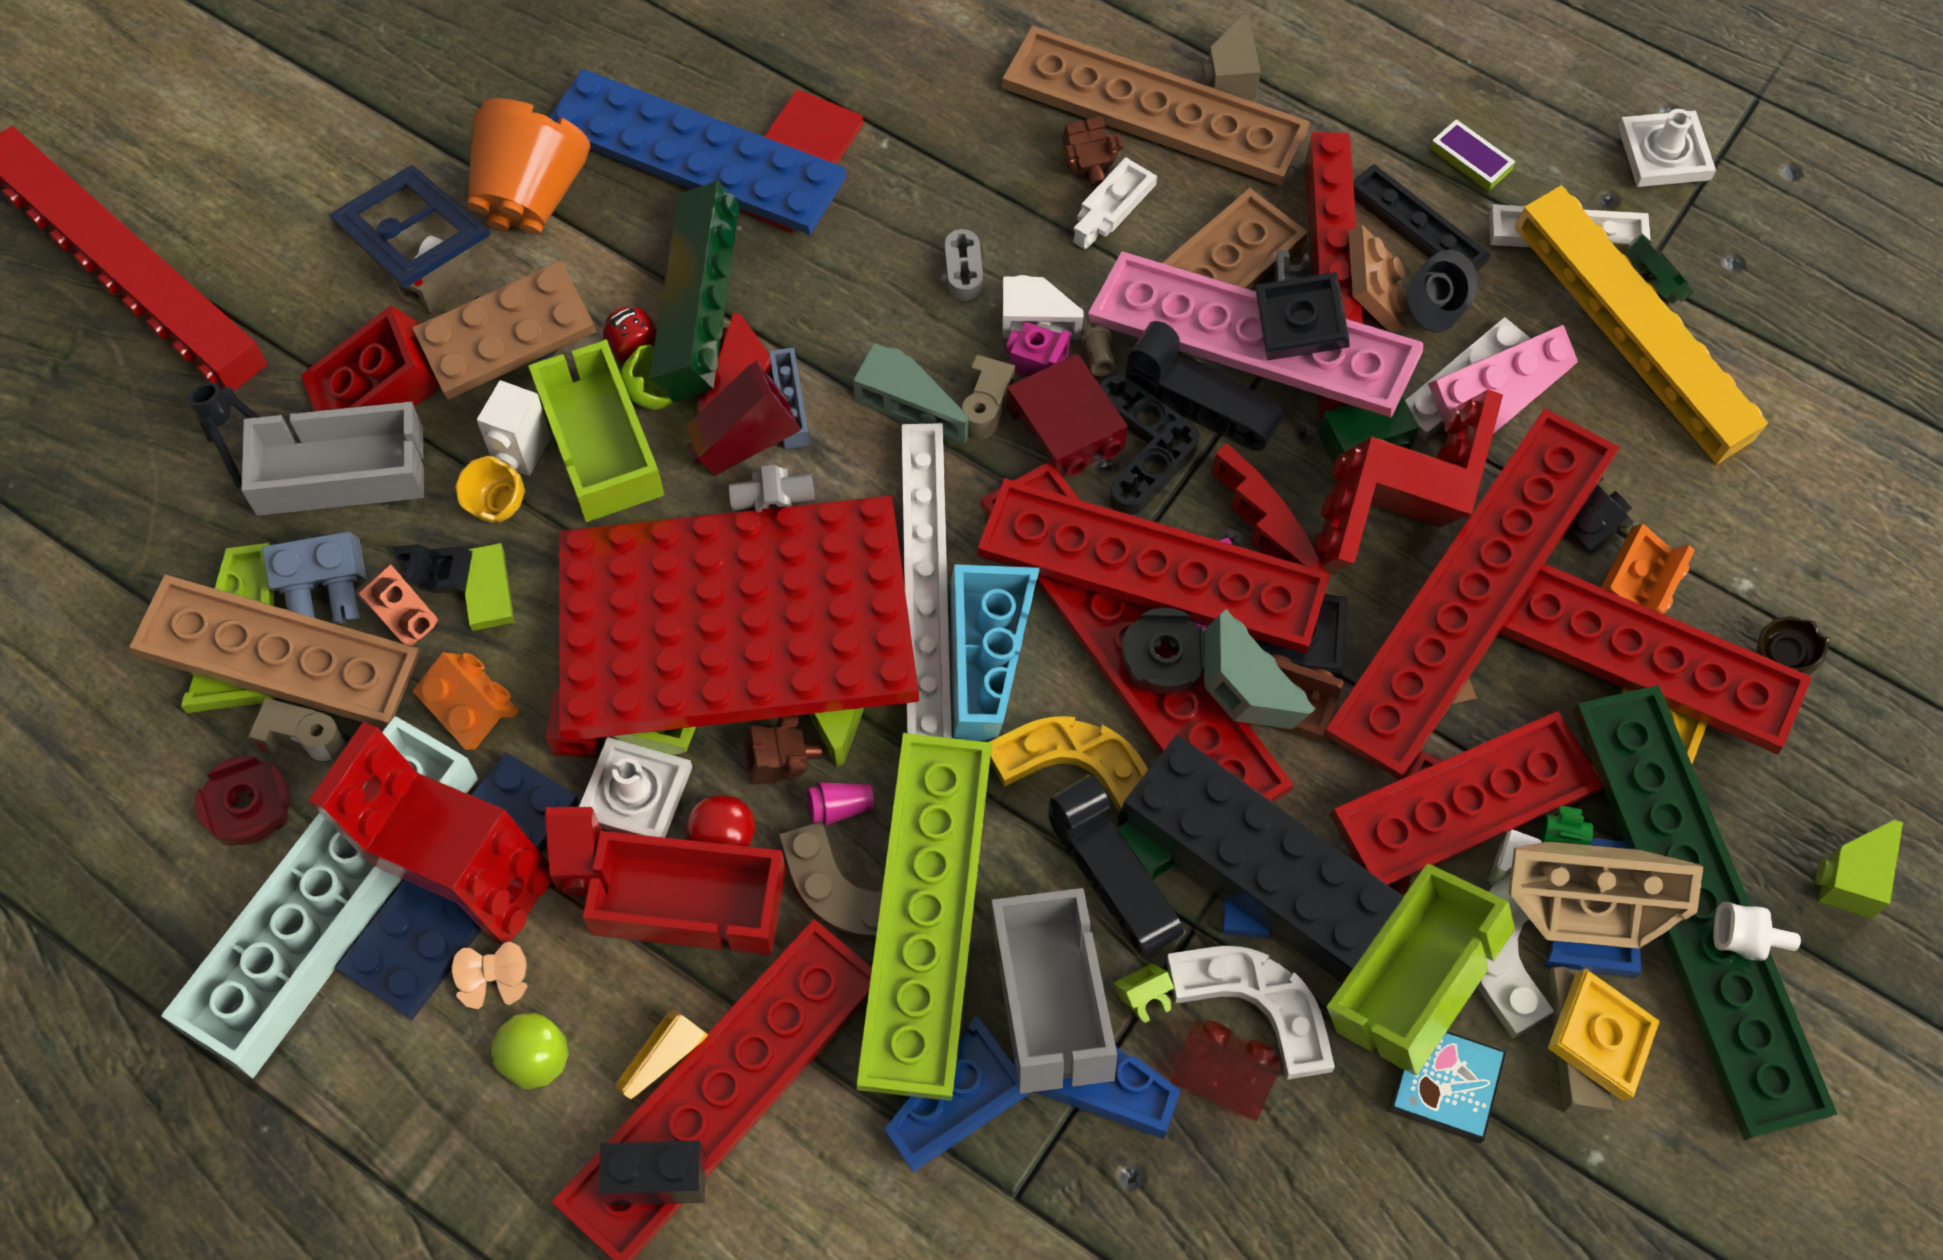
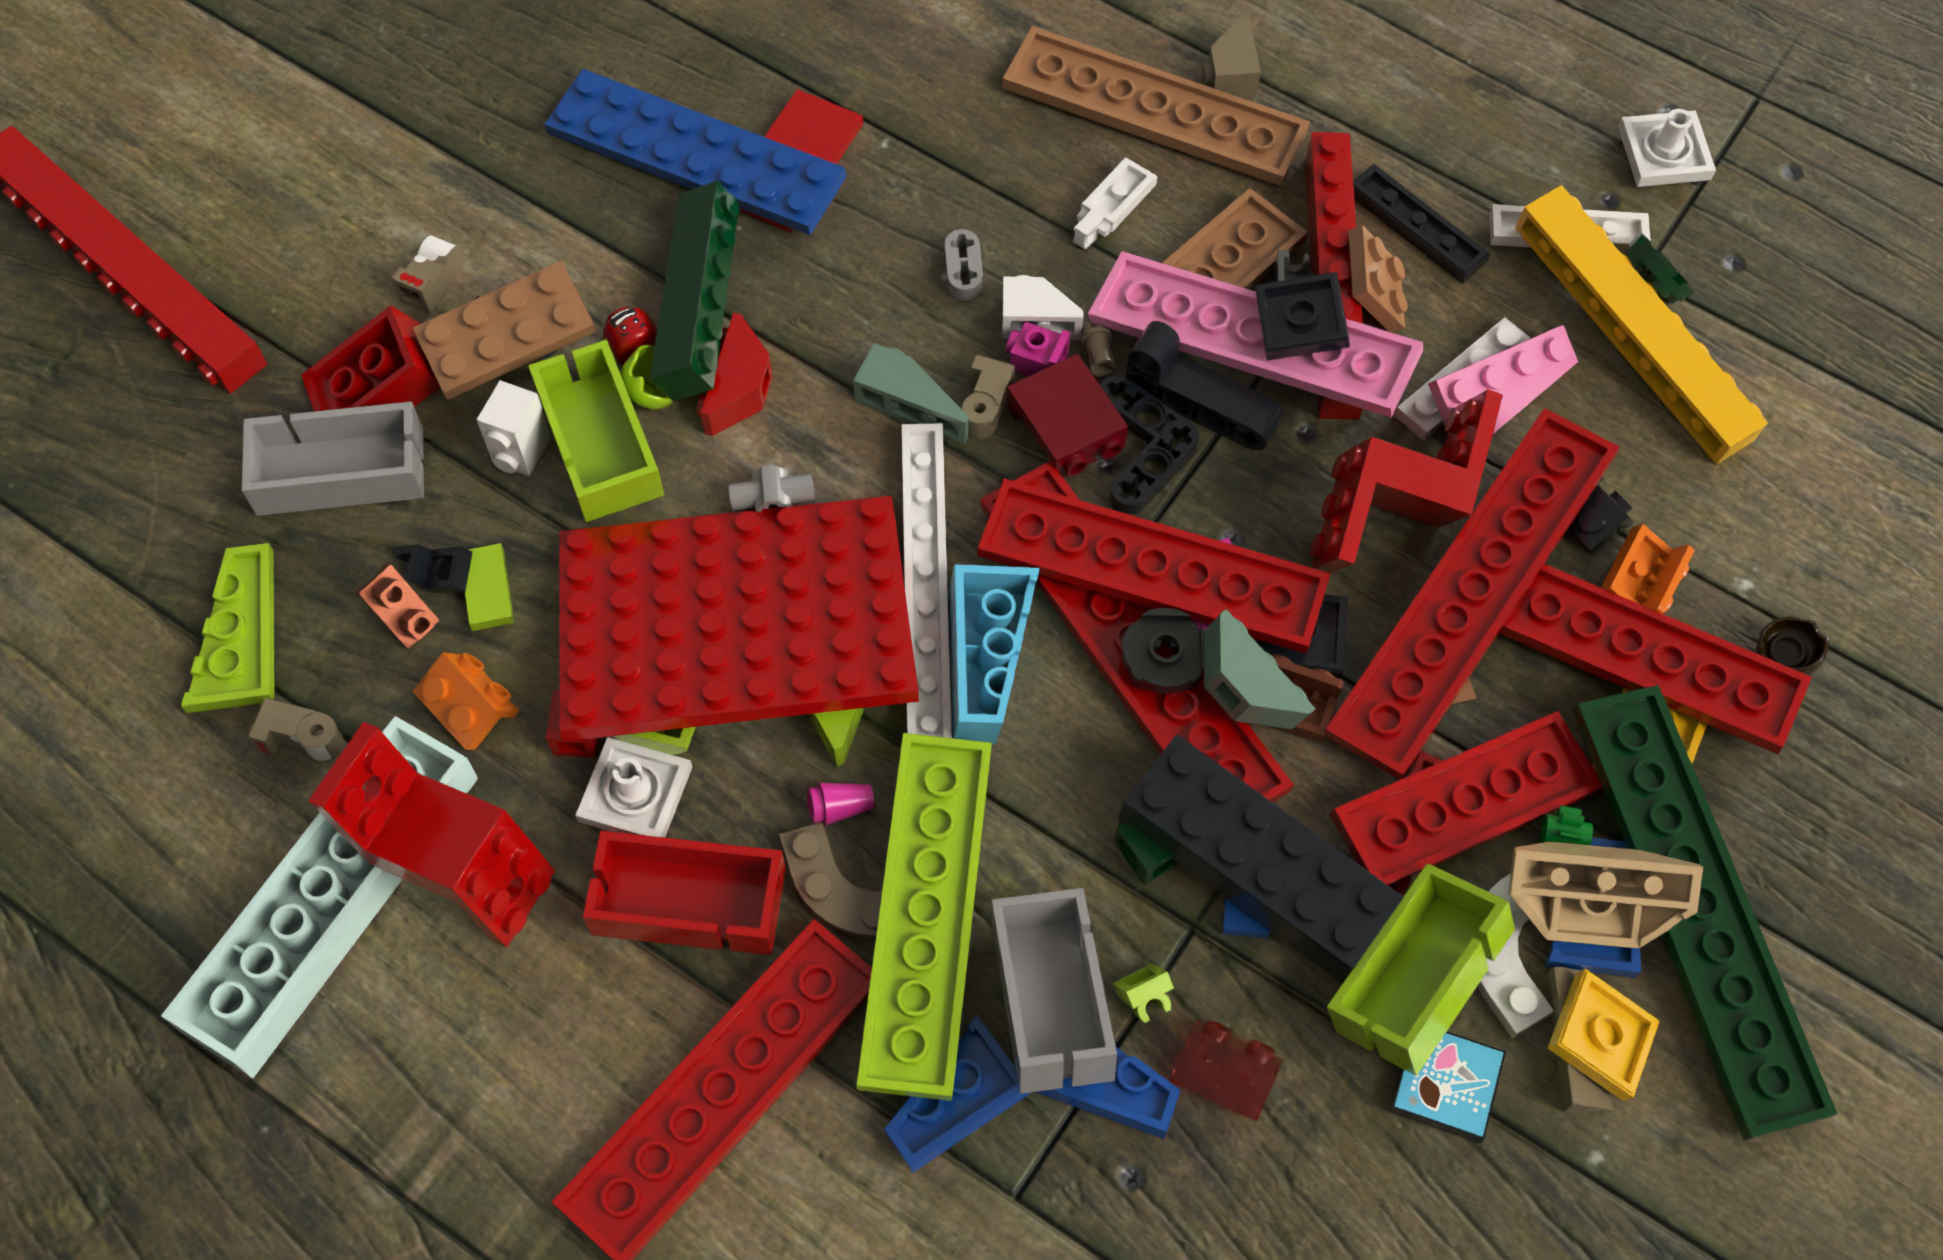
(212, 410): black plant -> none
(260, 817): dark red plate -> none
(274, 651): medium nougat plate -> none
(317, 562): sand blue brick -> none
(376, 242): dark blue door -> none
(418, 932): dark blue plate -> none
(473, 971): light nougat piece -> none
(490, 489): yellow hair -> none
(521, 164): orange cone -> none
(529, 1050): lime hair -> none
(572, 847): red slope -> none
(652, 1173): black brick -> none
(664, 1048): yellow slope -> none
(721, 821): red hair -> none
(741, 421): dark red slope -> none
(778, 752): copper piece -> none
(787, 380): sand blue piece -> none
(1070, 743): yellow plate -> none
(1090, 149): copper piece -> none
(1114, 872): black beam -> none
(1258, 504): red slope -> none
(1272, 988): white plate -> none
(1351, 425): dark green brick -> none
(1442, 290): black piece -> none
(1472, 155): tile -> none
(1503, 860): white slope -> none
(1750, 932): white piece -> none
(1861, 872): lime slope -> none

